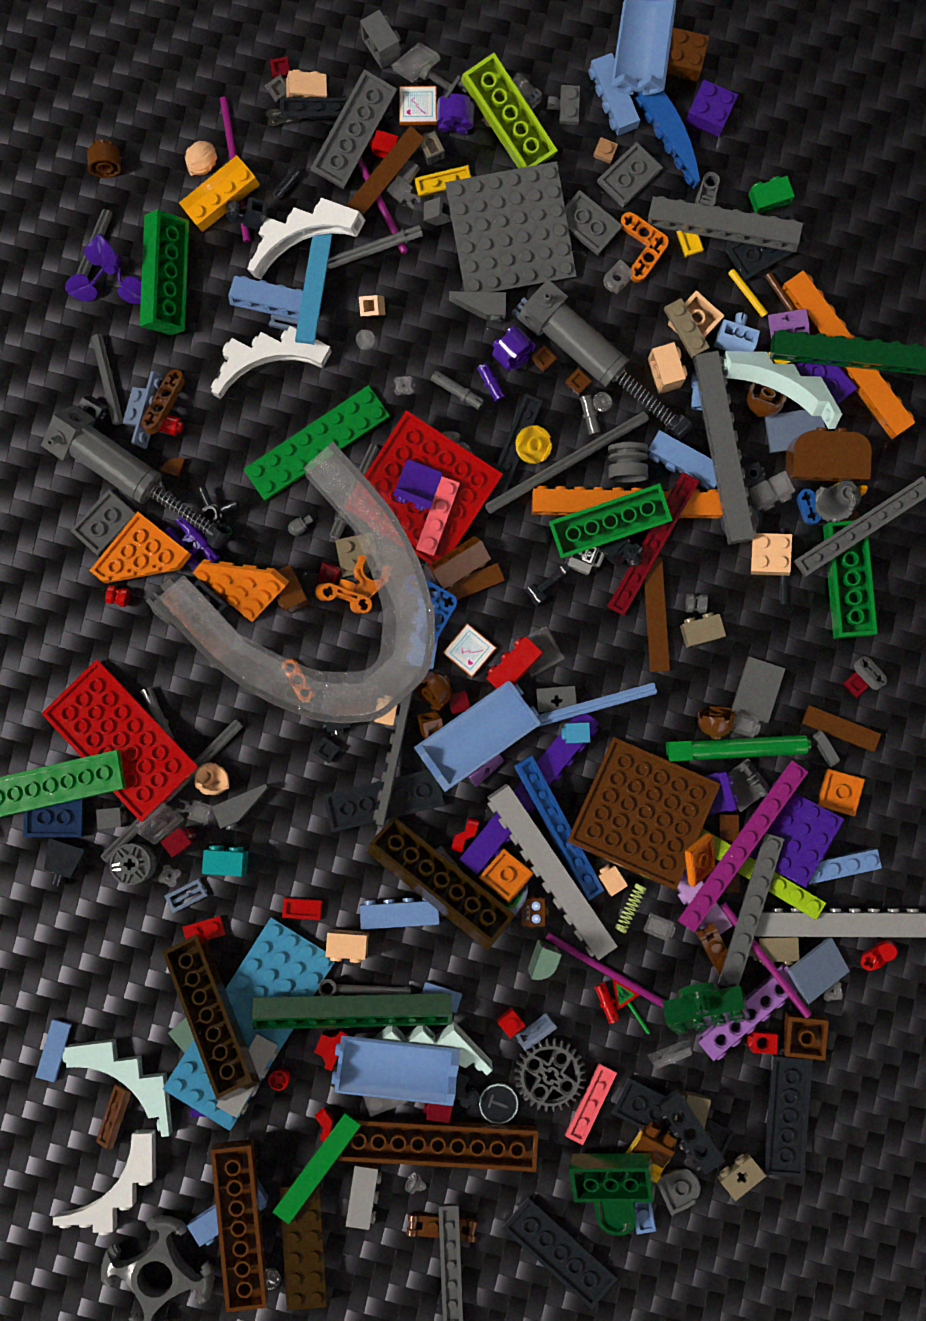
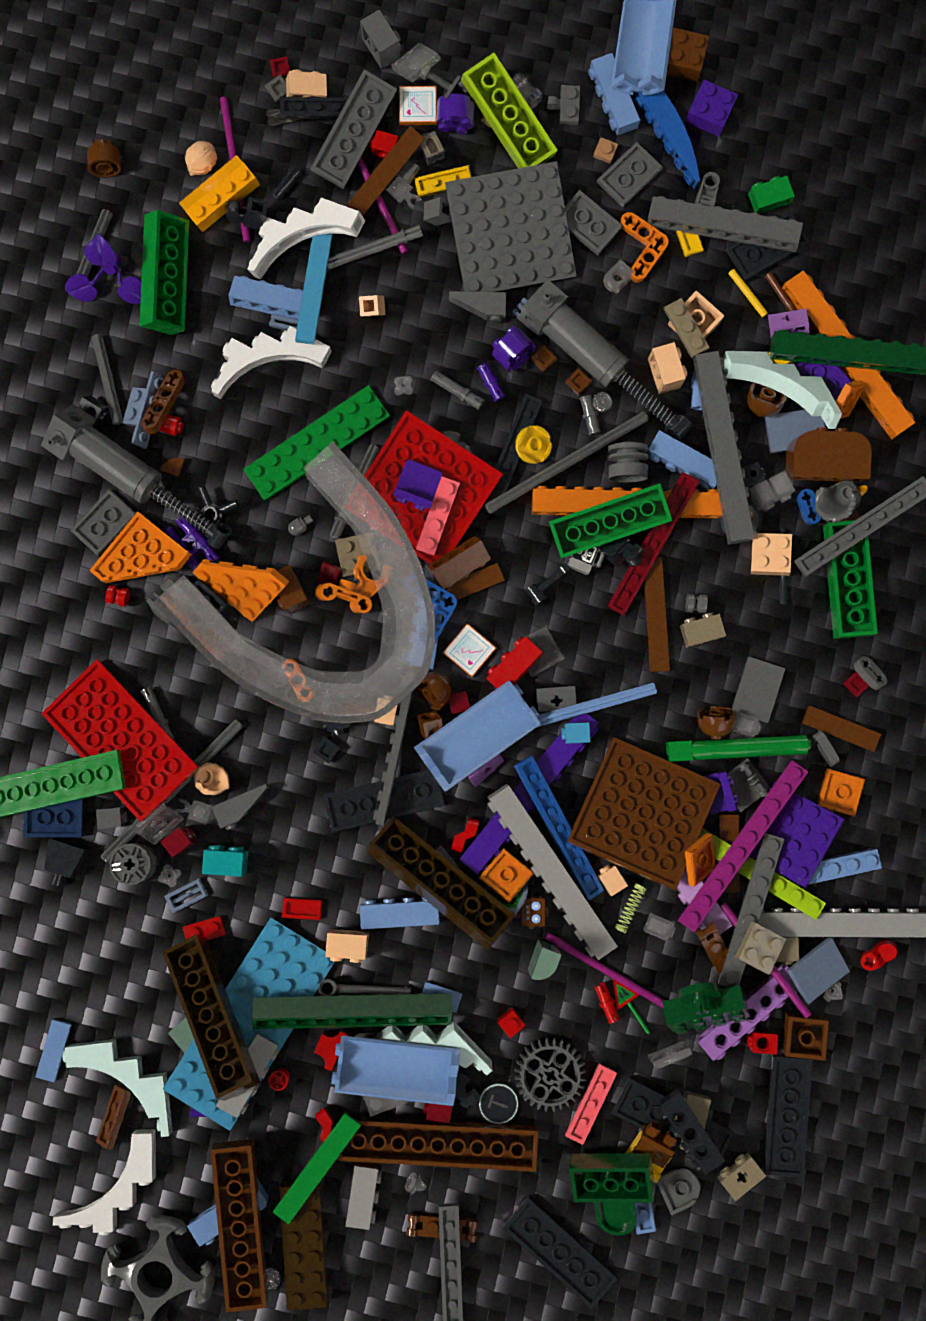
(365, 339): clear tile -> none
(536, 1031): sand blue tile -> none
(736, 336): light blue brick -> none
(760, 948): none -> dark tan plate
(849, 397): none -> orange tile

